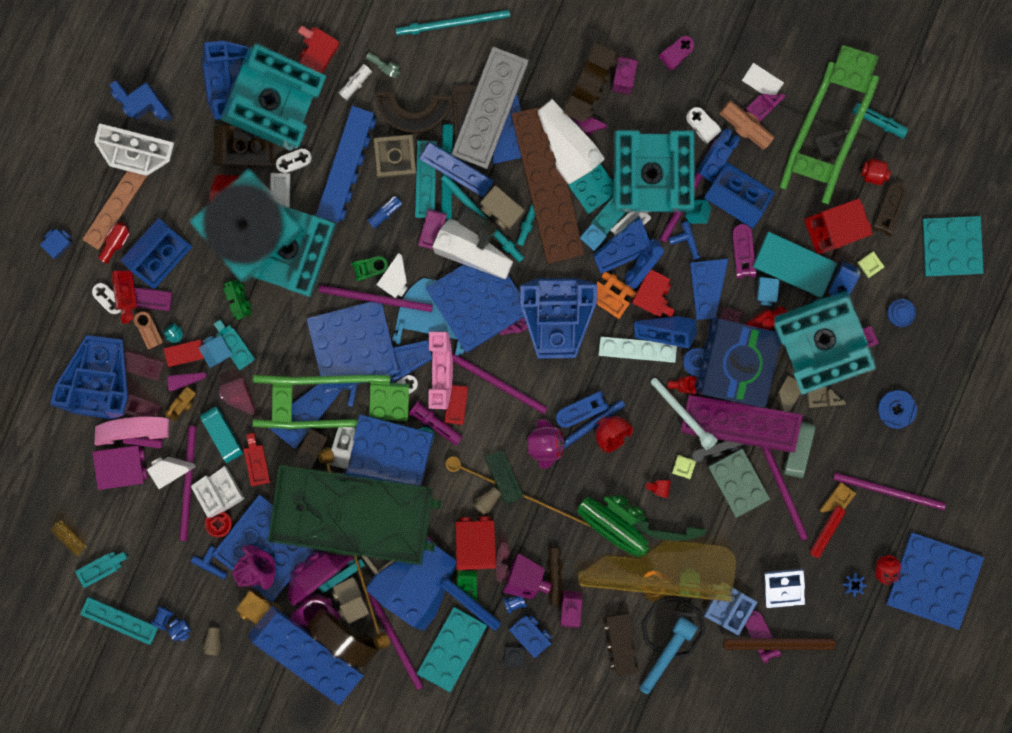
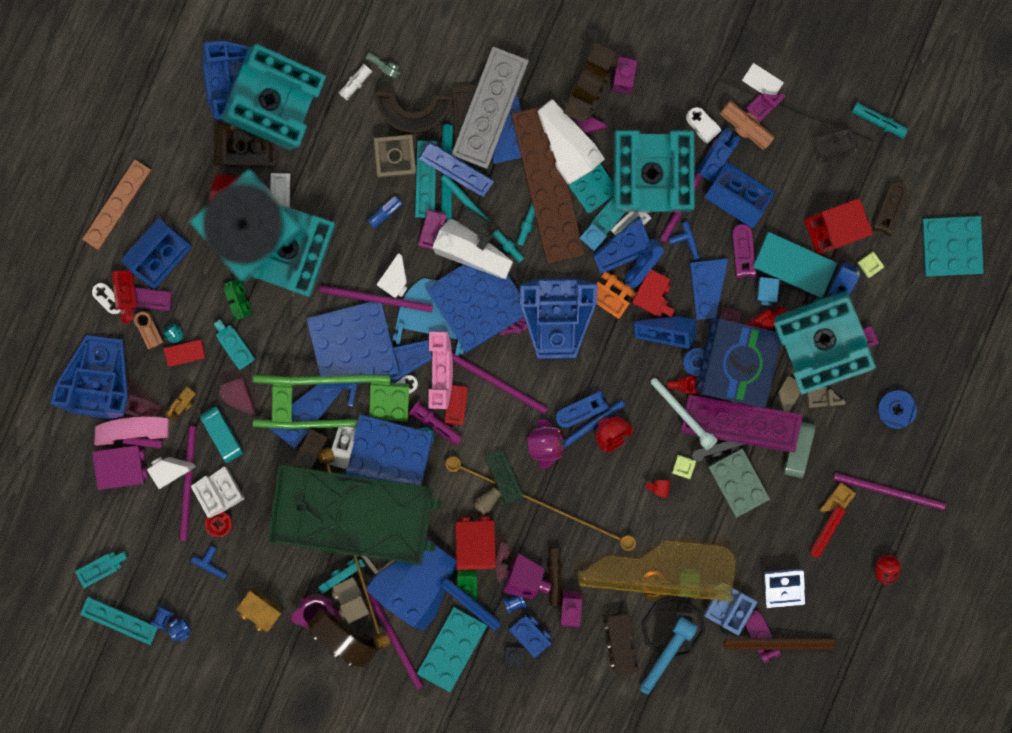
(56, 242): blue brick -> none
(68, 538): clear yellow slope -> none
(114, 240): red arm -> none
(132, 150): white wedge -> none
(140, 101): blue bracket -> none
(143, 365): clear pink slope -> none
(178, 381): magenta slope -> none
(212, 642): dark tan cone -> none
(214, 350): dark azure brick -> none
(249, 574): magenta piece -> none
(254, 530): blue plate -> none
(256, 462): red plate -> none
(292, 156): white beam -> none
(304, 655): blue brick -> none
(313, 573): magenta wedge -> none
(320, 49): red hinge -> none
(345, 165): blue brick -> none
(368, 268): green piece -> none
(416, 28): teal bar -> none
(502, 208): dark tan brick -> none
(616, 522): green plate -> none
(637, 349): light aqua plate -> none
(674, 54): magenta piece -> none
(690, 532): dark green slope -> none
(701, 212): teal slope -> none
(785, 494): magenta piece -> none
(852, 71): bright green plate -> none
(860, 585): blue gear -> none
(875, 171): red head -> none
(901, 313): blue plate -> none
(935, 581): blue plate -> none

